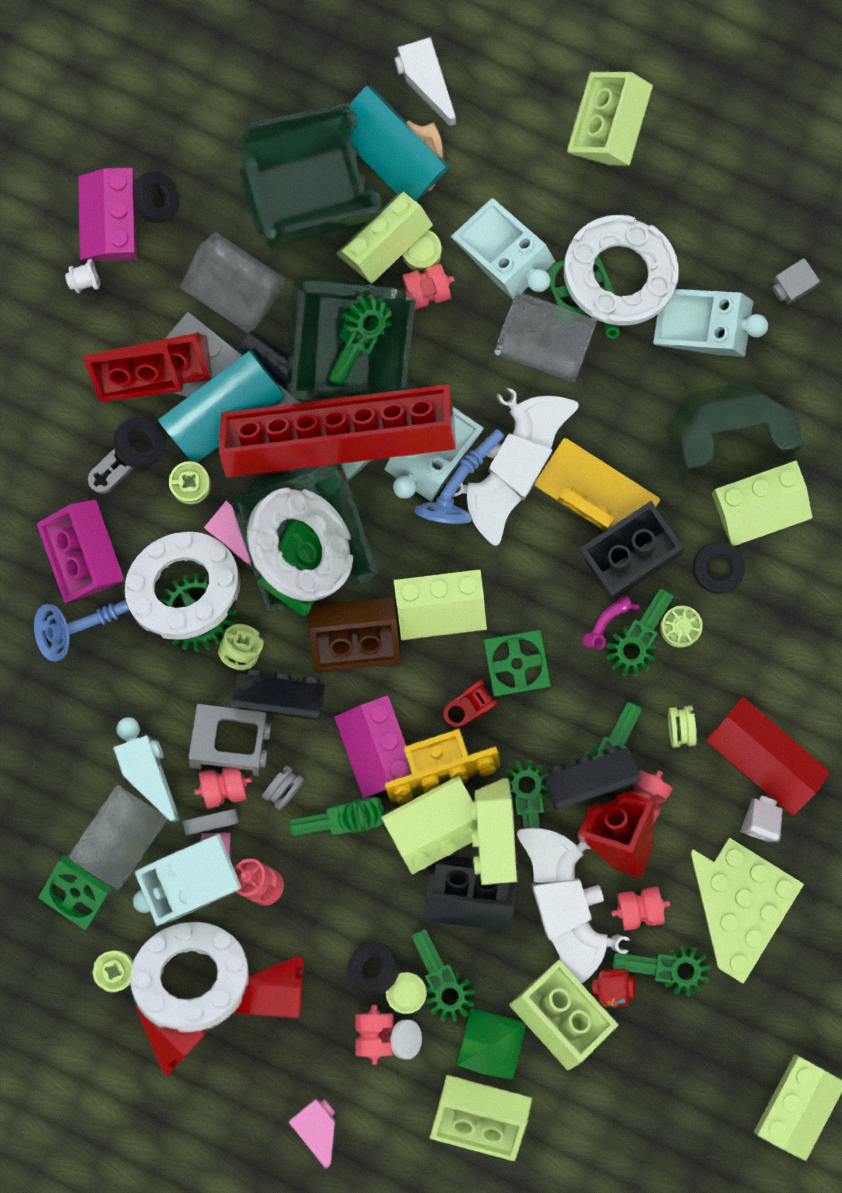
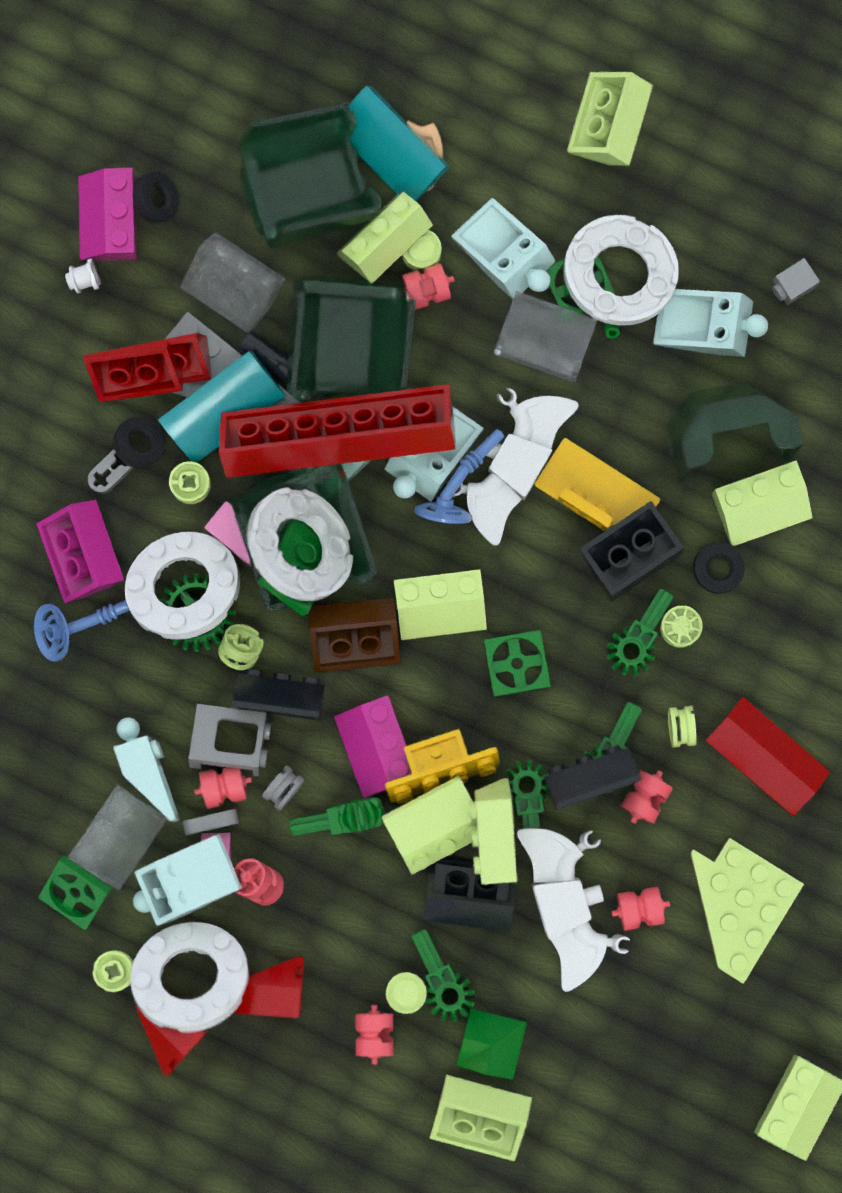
(316, 1128): bright pink slope -> none
(360, 335): green gear -> none
(388, 975): black tyre -> none
(406, 1039): white piece -> none
(424, 75): white slope -> none
(470, 705): red piece -> none
(563, 1015): yellowish green slope -> none
(596, 638): dark pink piece -> none
(614, 988): red head -> none
(621, 832): red slope -> none
(665, 968): green gear -> none
(763, 820): white slope -> none

